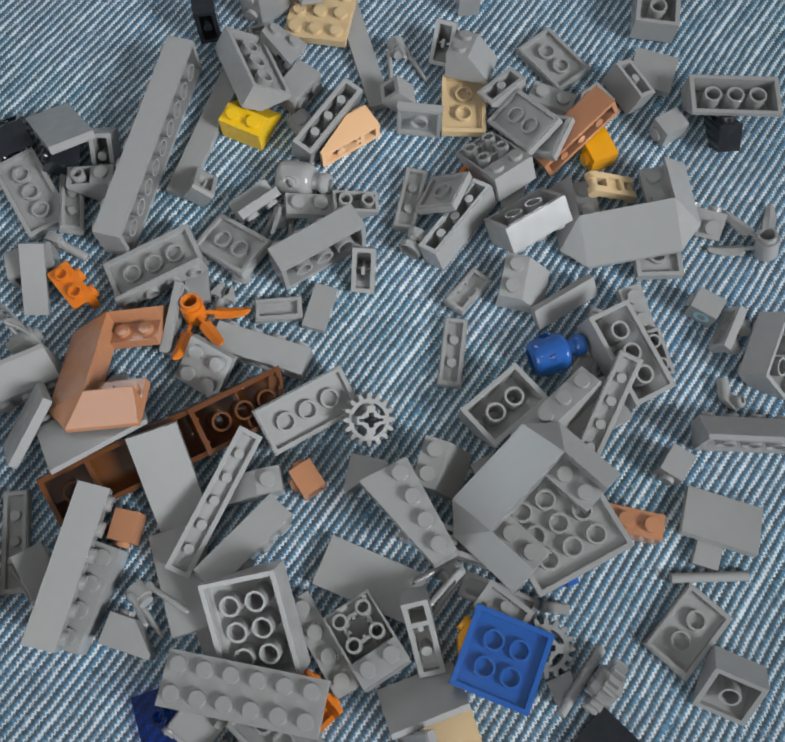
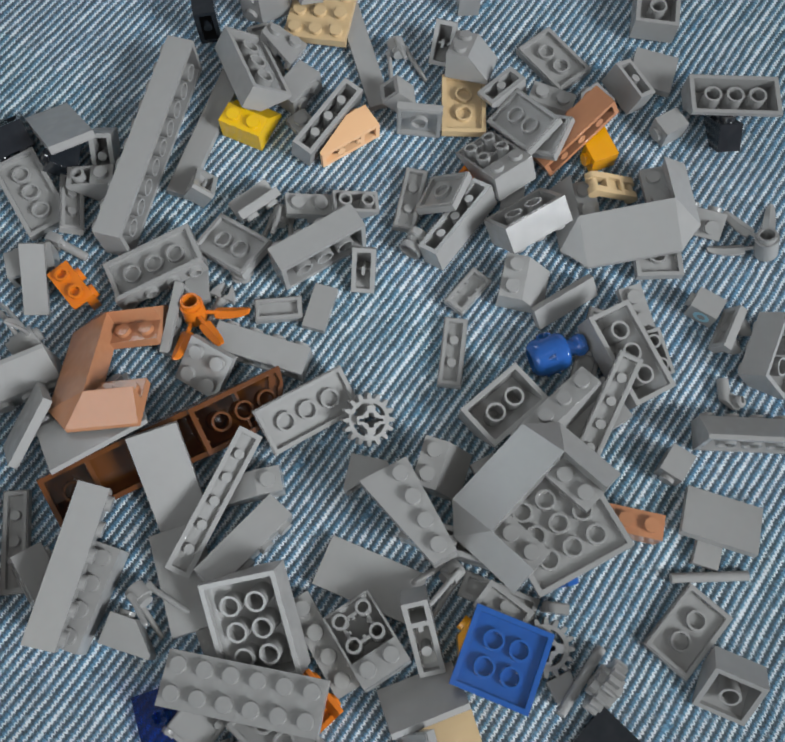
(126, 528): nougat brick -> none
(301, 177): light grey piece -> none
(306, 479): nougat brick -> none

